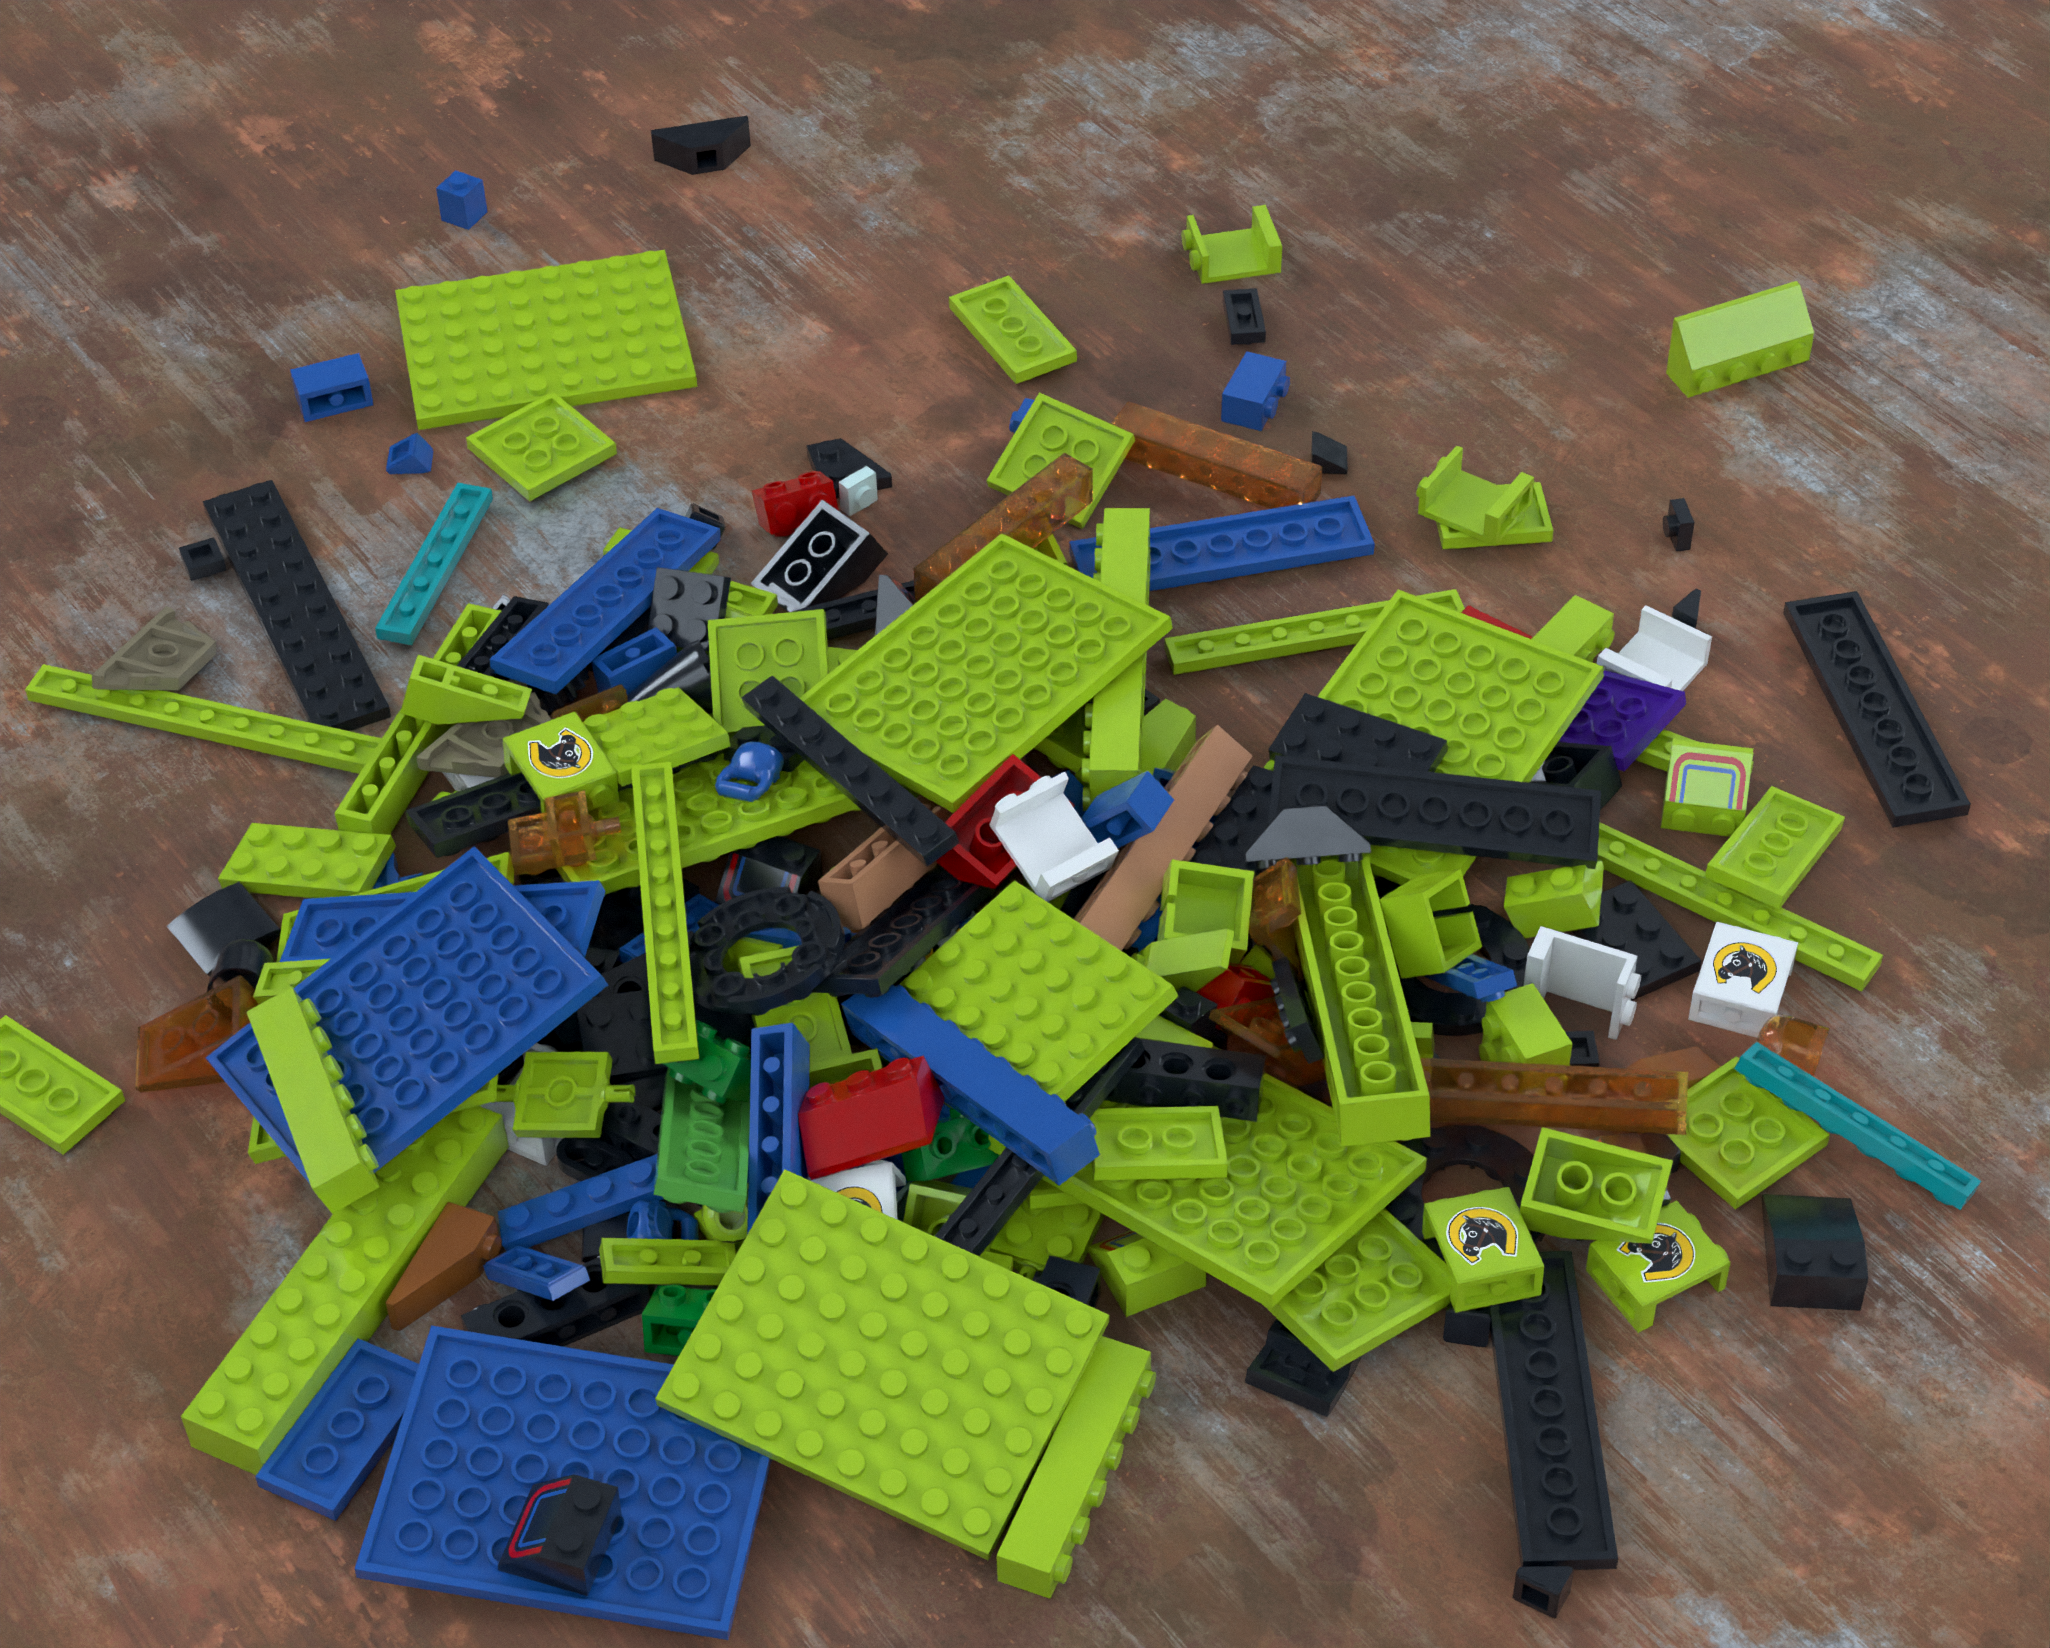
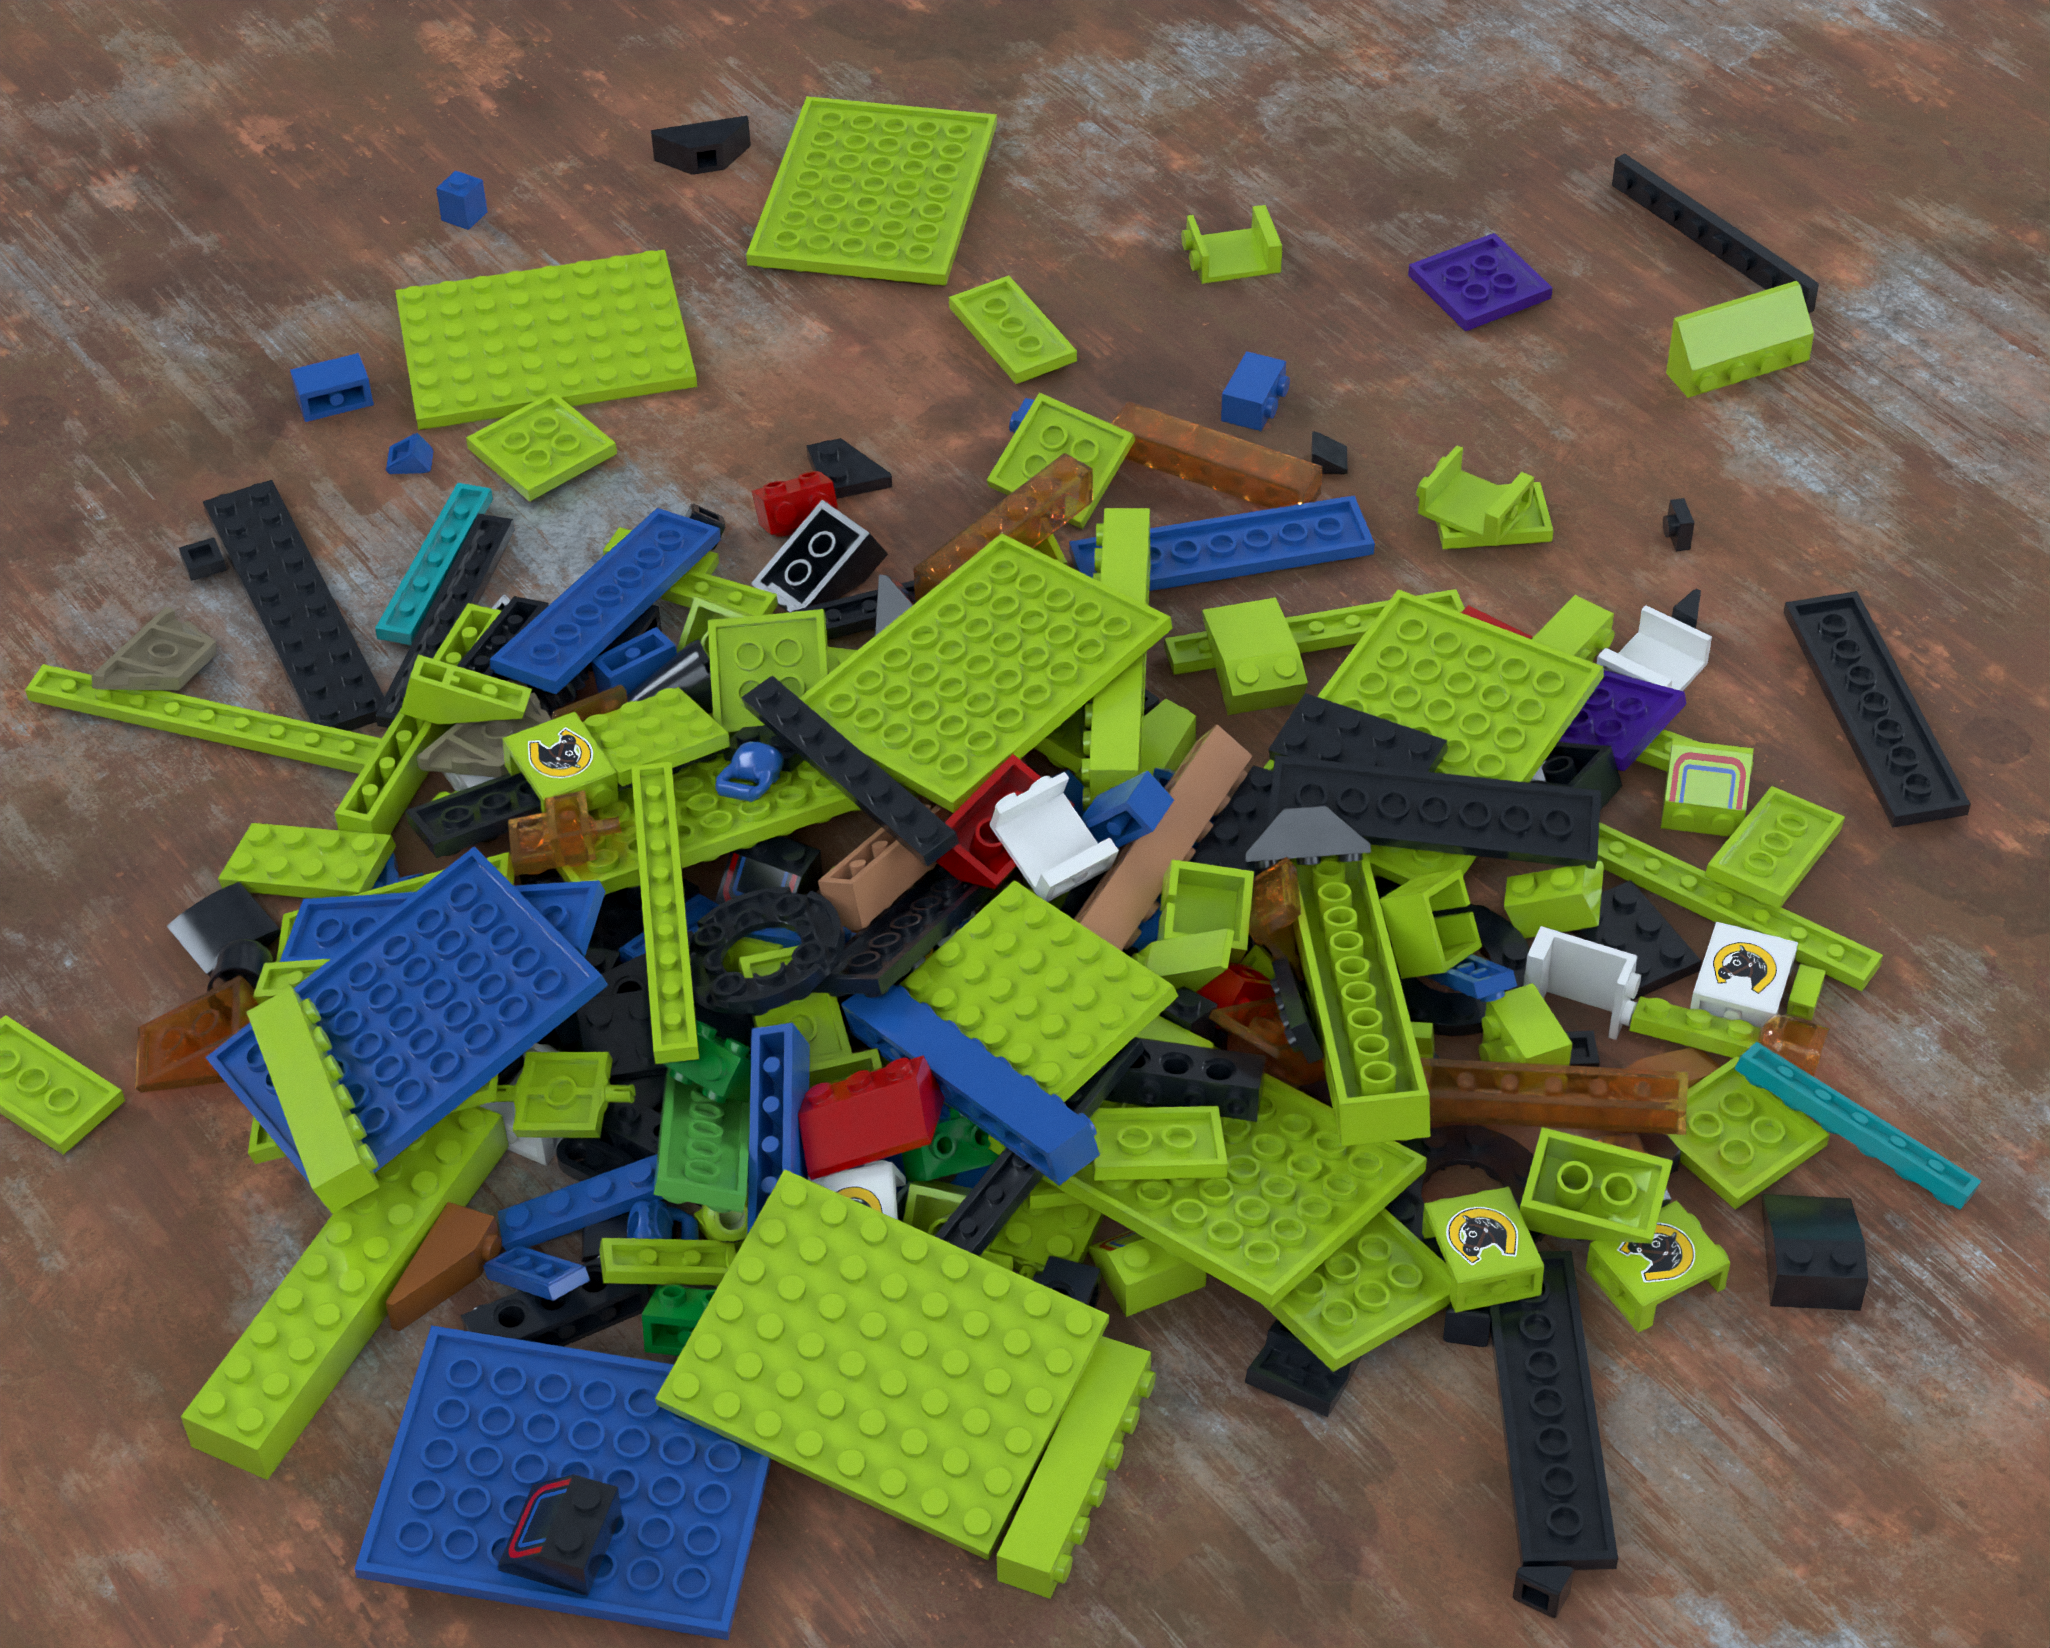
(341, 1431): blue plate -> none
(462, 585): none -> black plate
(685, 604): black plate -> none
(858, 491): light aqua plate -> none
(873, 191): none -> lime plate
(1244, 316): black plate -> none
(1254, 656): none -> lime slope
(1480, 281): none -> dark purple plate
(1693, 1027): none -> lime plate
(1708, 229): none -> black plate
(1805, 992): none -> lime piece

